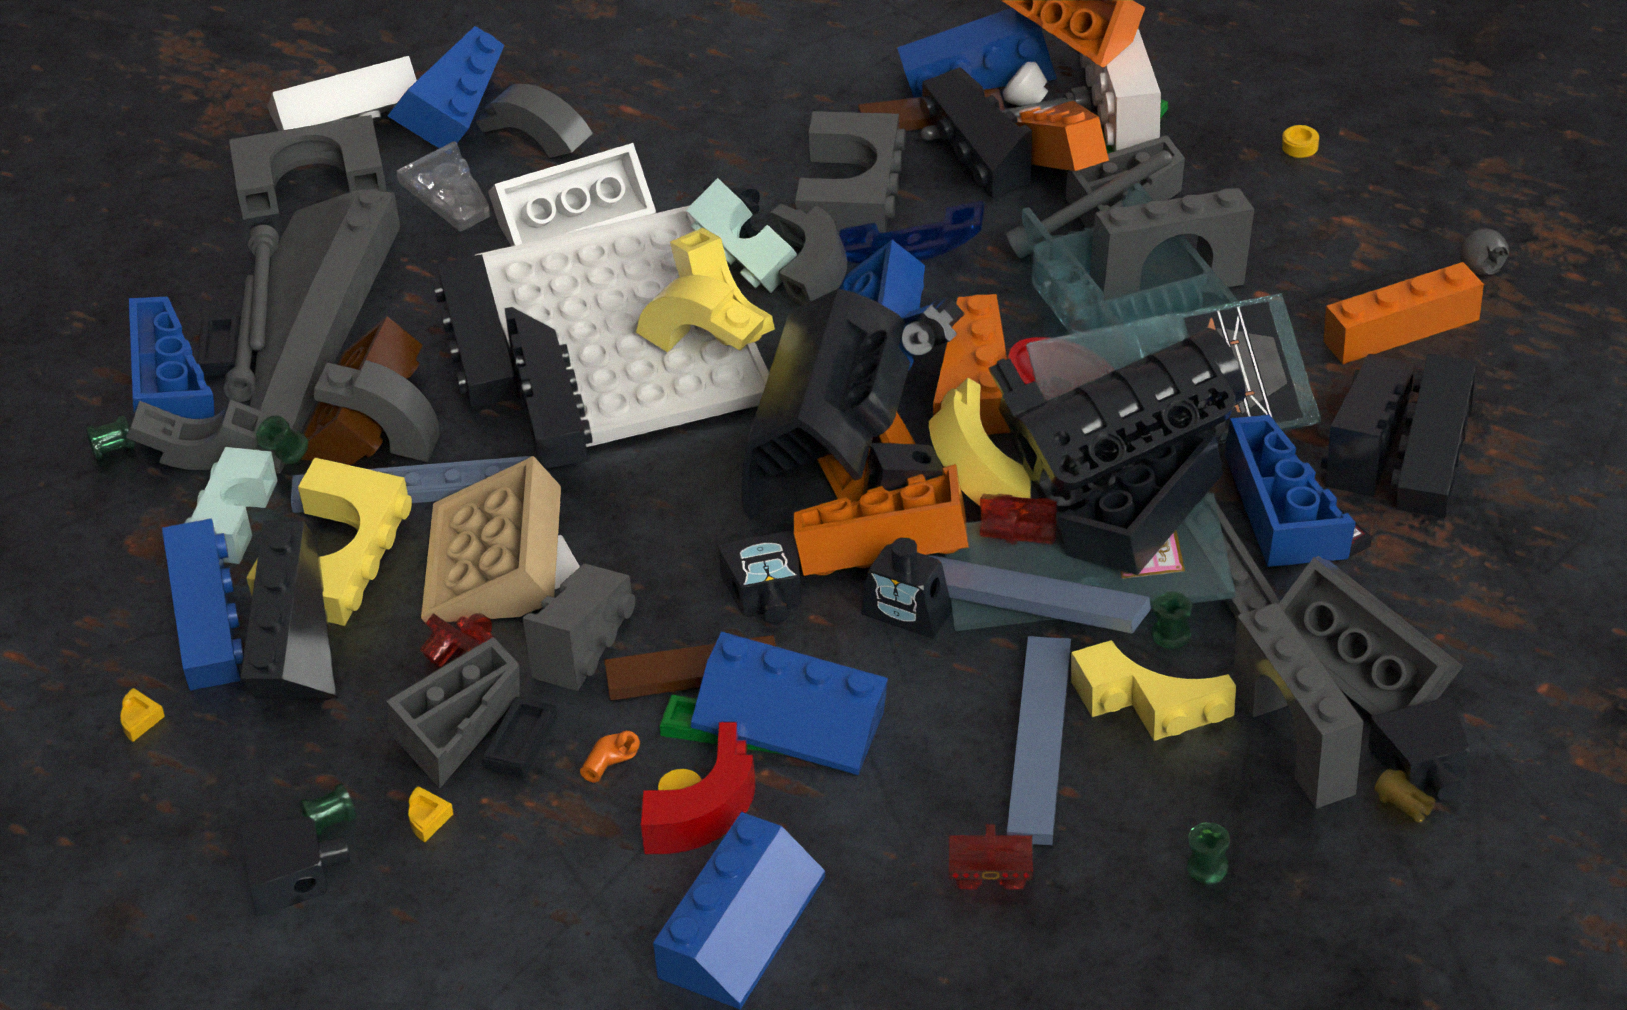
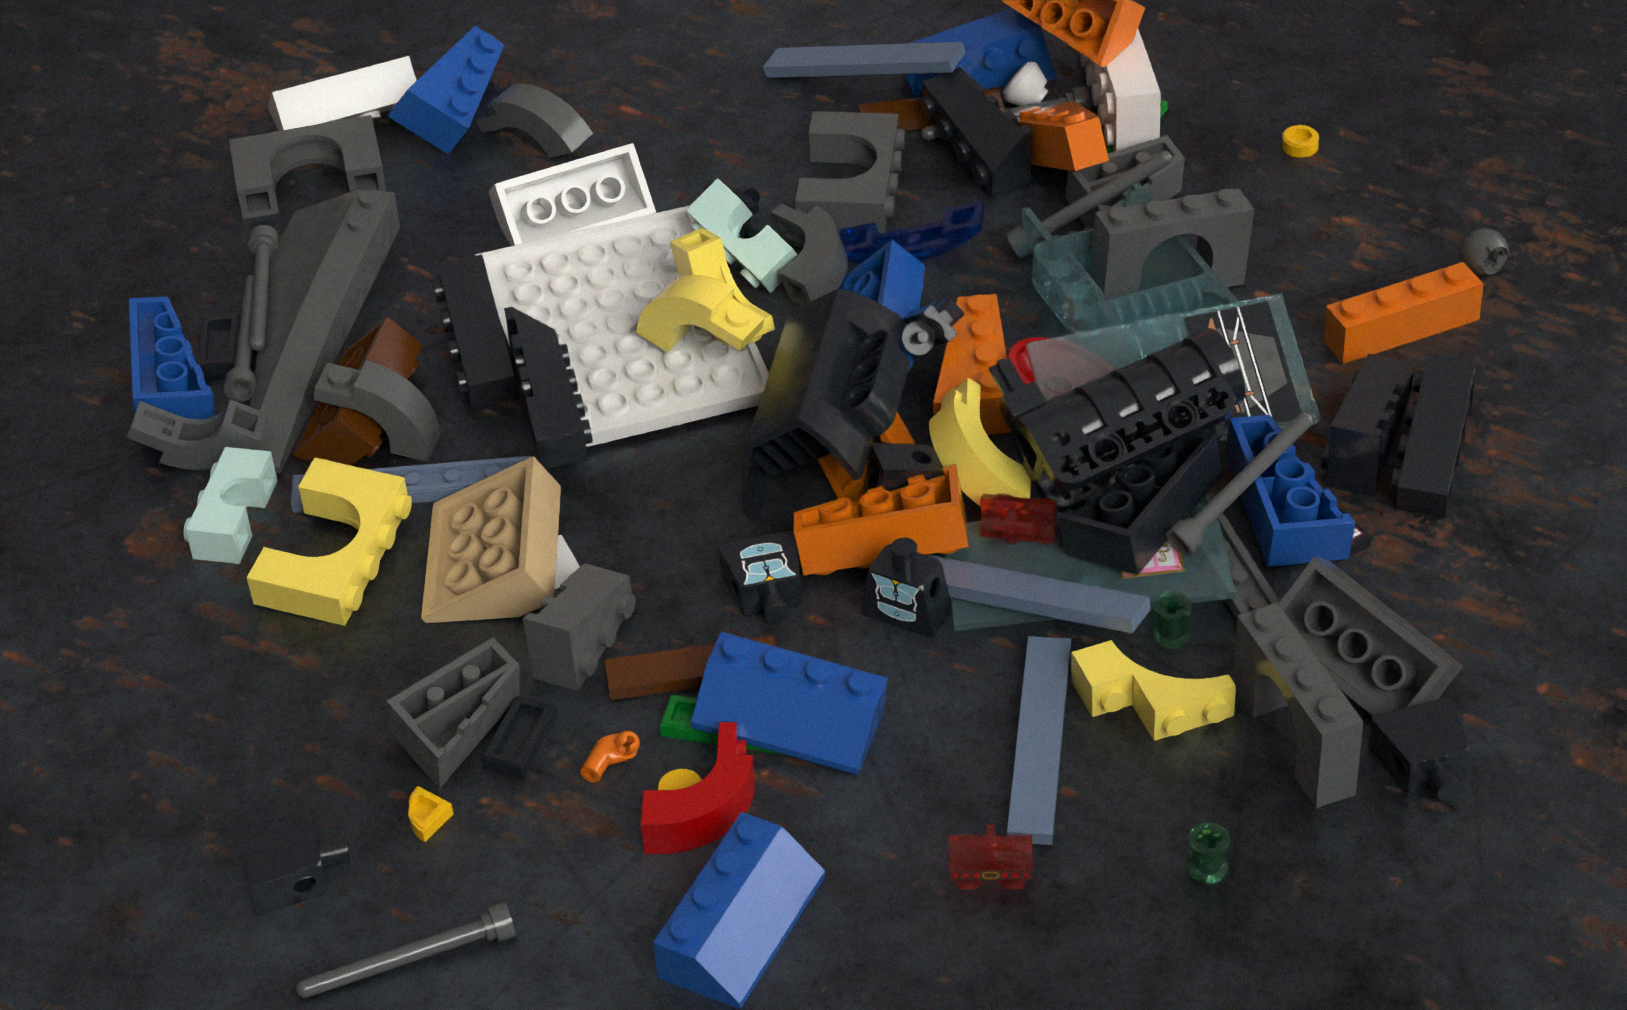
(109, 437): clear green bush -> none
(139, 714): yellow tile -> none
(202, 604): blue wedge -> none
(277, 435): clear green bush -> none
(288, 624): black wedge -> none
(329, 808): clear green bush -> none
(446, 186): clear wing -> none
(447, 639): clear red hips -> none
(492, 924): none -> dark grey piece
(864, 60): none -> sand blue tile
(1188, 533): none -> dark grey piece
(1403, 794): clear yellow pin -> none

